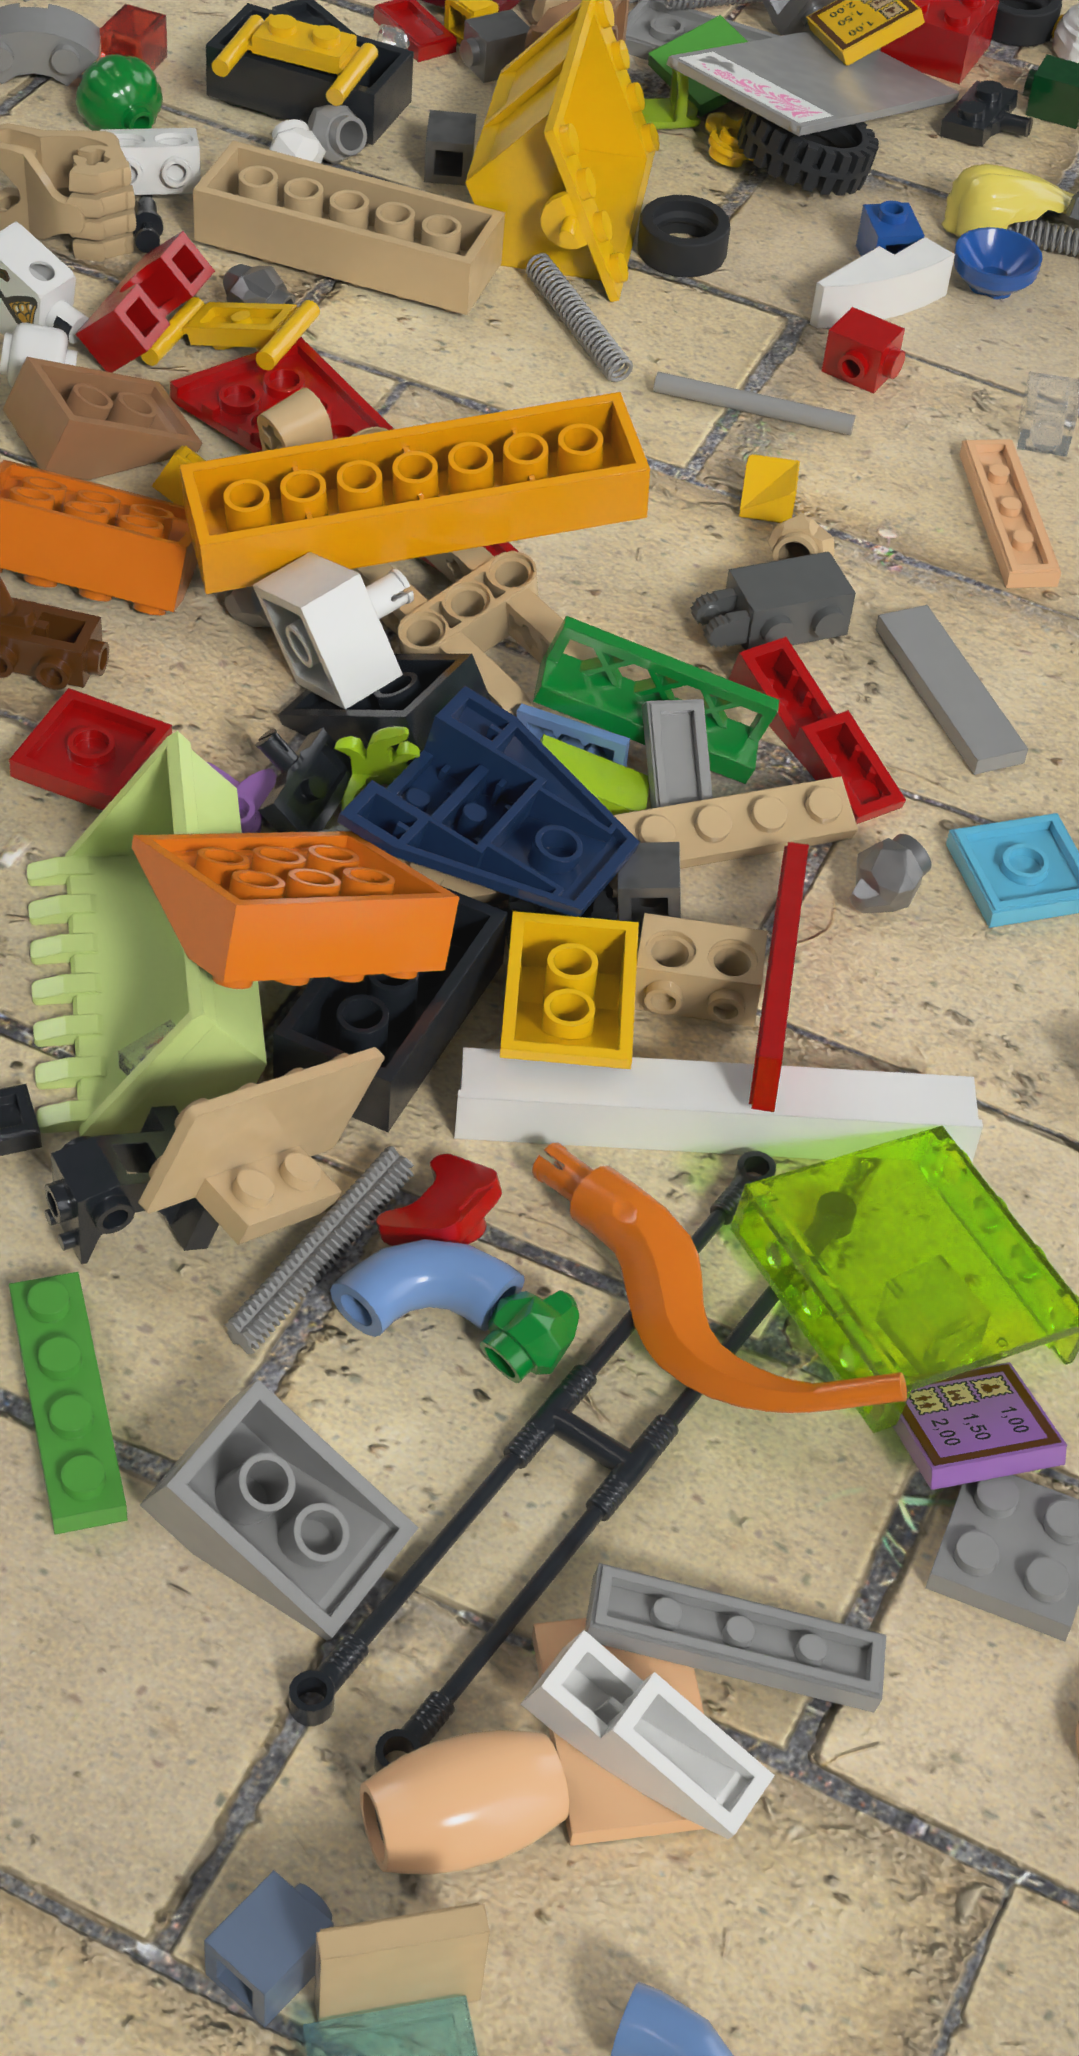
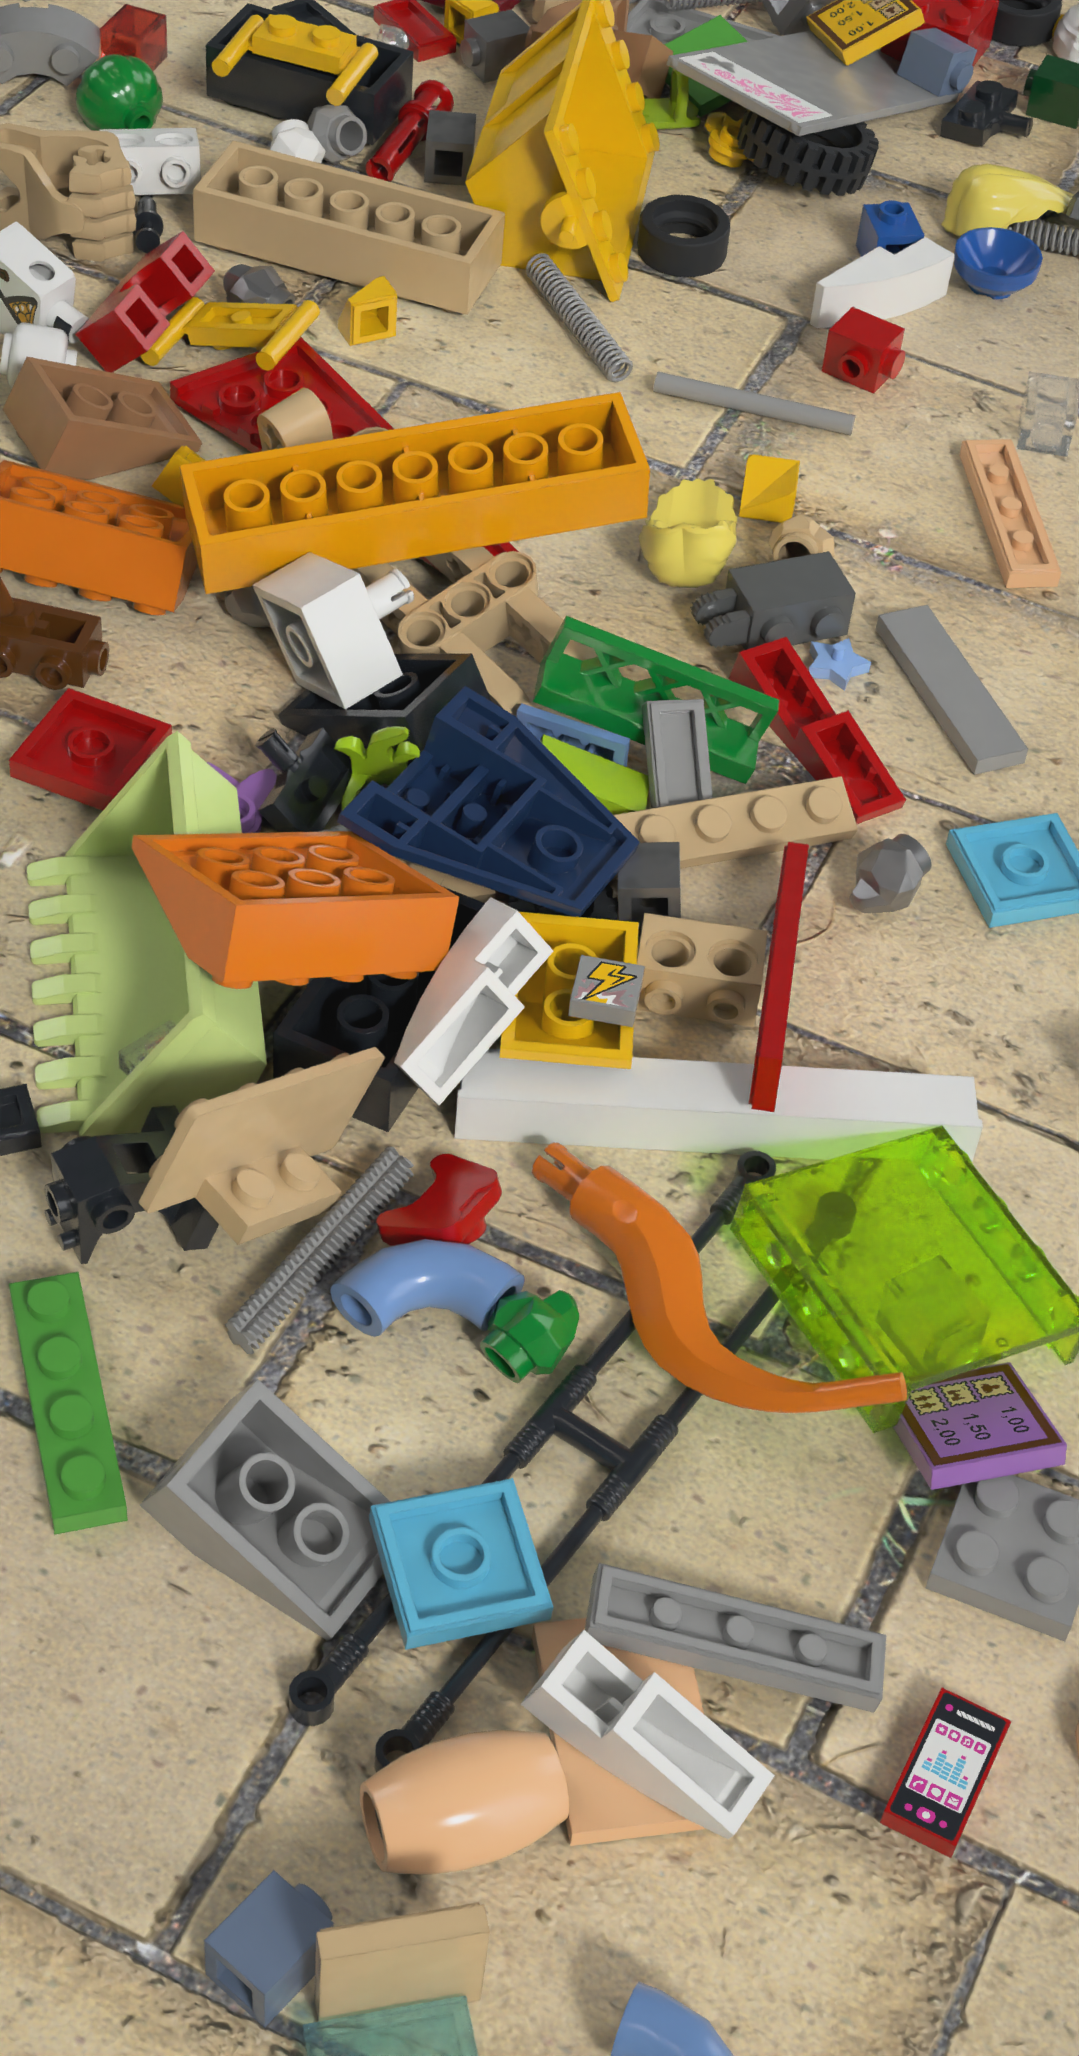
(370, 313): none -> yellow slope
(410, 130): none -> red pin
(460, 1563): none -> medium azure tile
(470, 999): none -> white slope
(606, 991): none -> light grey tile
(647, 61): none -> medium nougat panel
(690, 534): none -> light yellow hair
(837, 662): none -> light blue piece
(937, 62): none -> sand blue brick
(945, 1772): none -> tile

